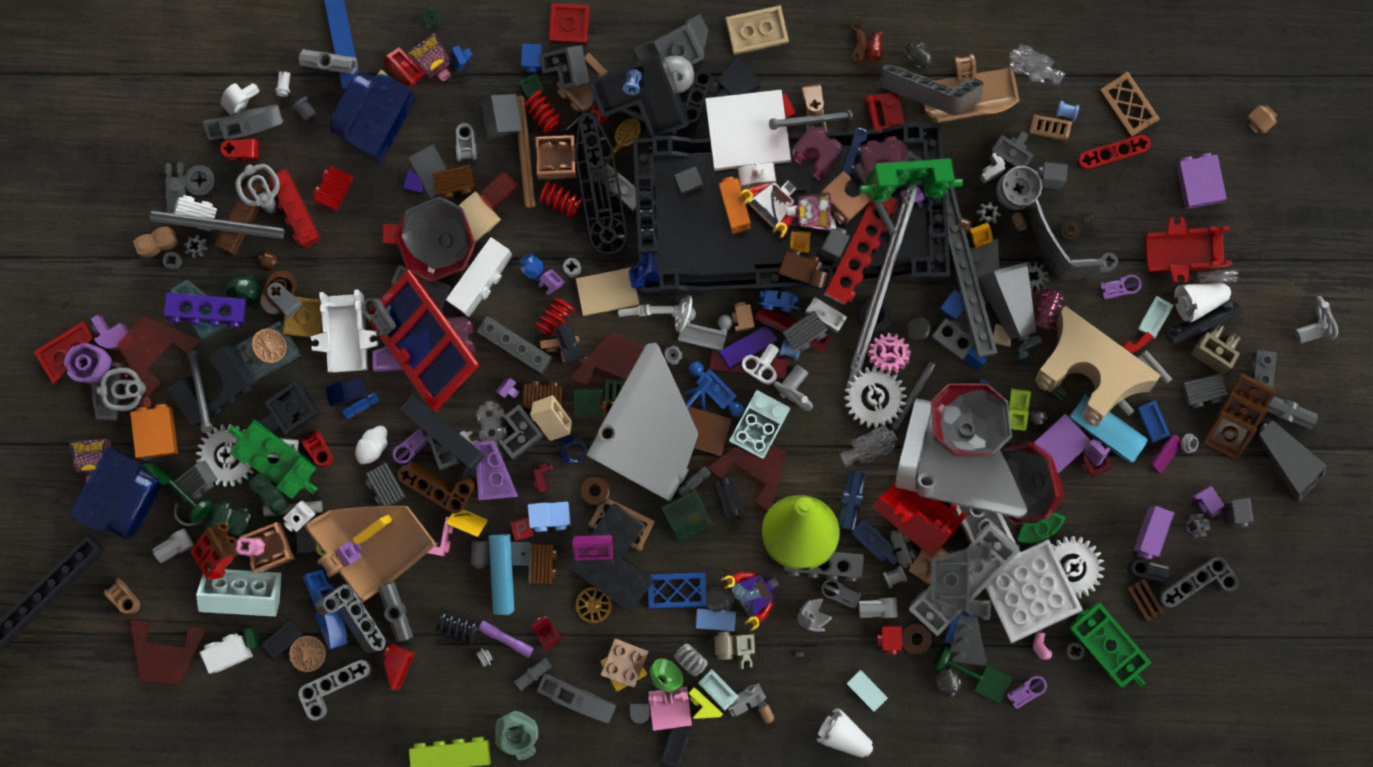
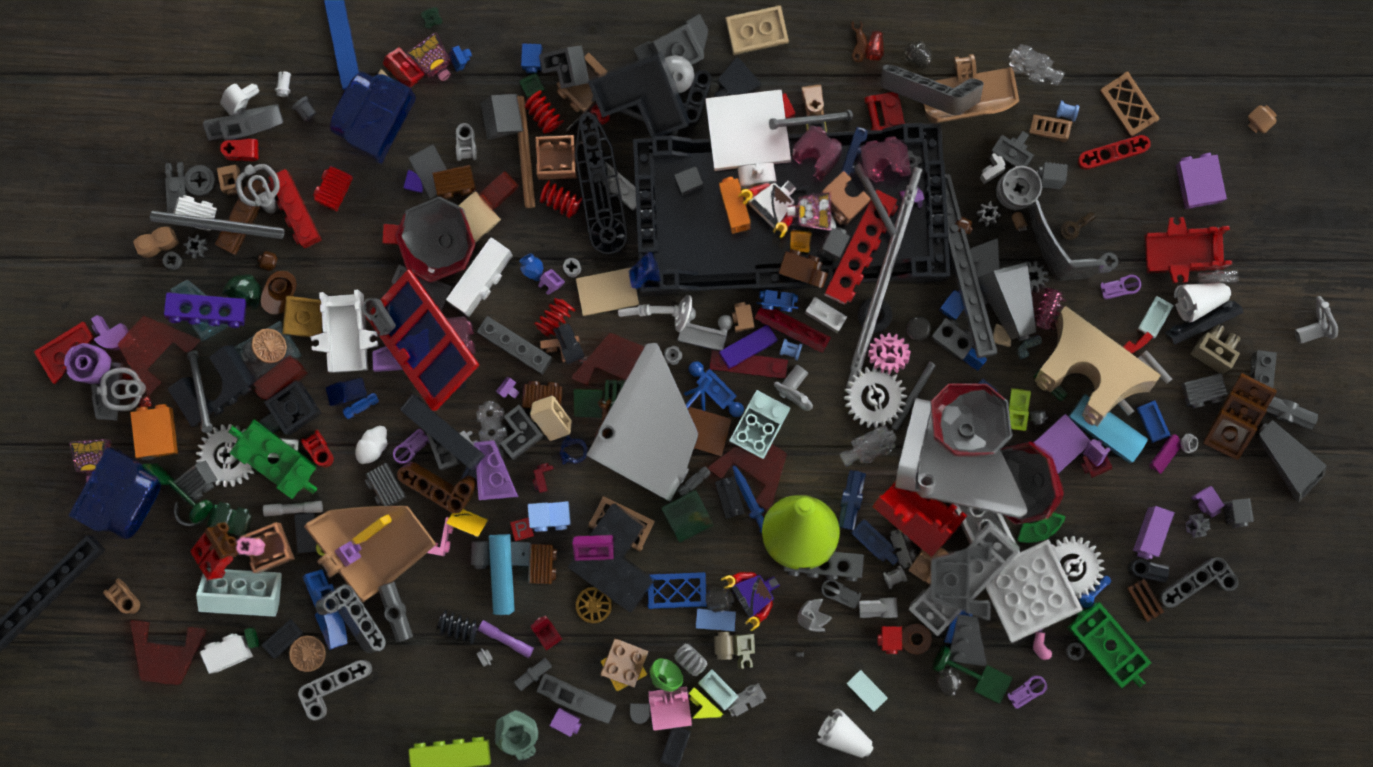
(178, 543): light grey piece -> none
(225, 175): none -> medium nougat brick
(268, 494): clear green brick -> none
(280, 377): none -> clear red brick
(286, 301): dark grey piece -> none
(303, 512): white brick -> none
(337, 62): light grey piece -> none
(397, 664): red slope -> none
(566, 722): none -> medium lavender brick
(569, 23): red tile -> none
(594, 500): reddish brown piece -> none
(624, 136): pearl gold piece -> none
(632, 82): medium blue bush -> none
(744, 595): clear light blue arm -> none
(756, 512): none -> blue sword
(762, 364): white beam -> none
(766, 713): medium nougat piece -> none
(805, 331): dark grey brick -> none
(934, 174): green brick -> none
(981, 235): light orange plate -> none
(1088, 600): none -> blue piece

